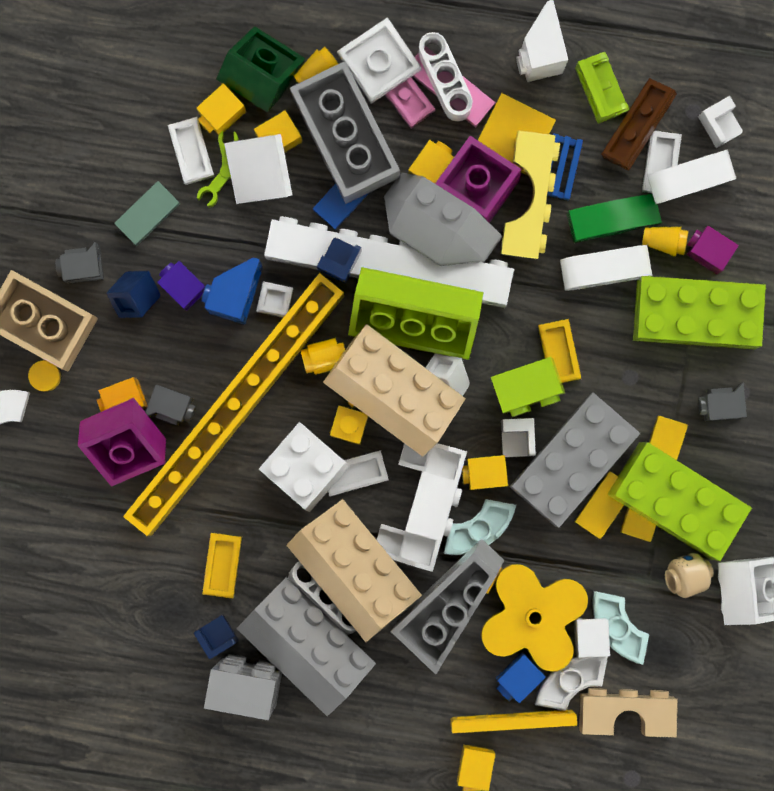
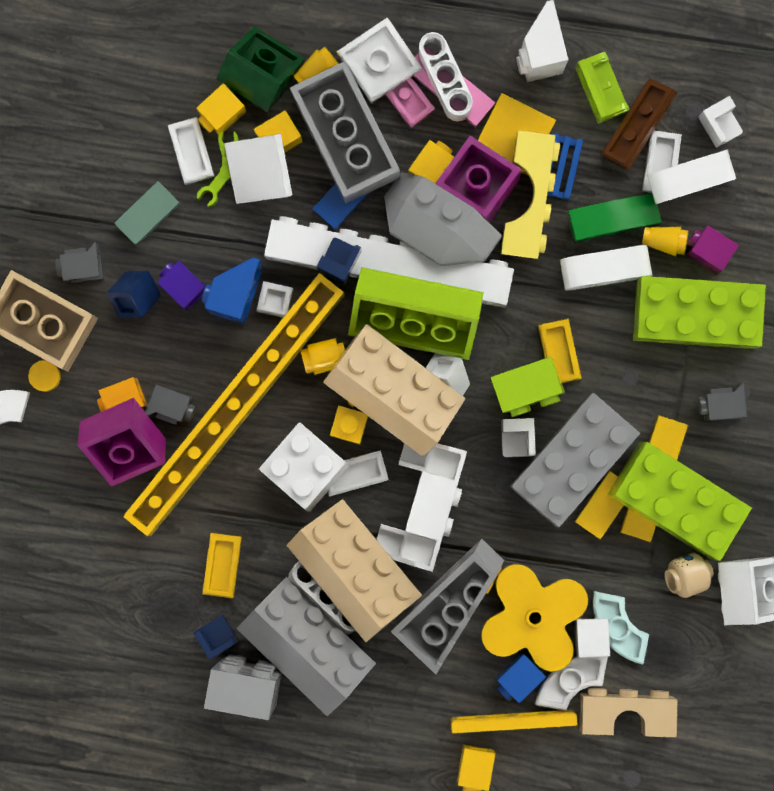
(485, 472): yellow brick -> none
(486, 525): light aqua tile -> none

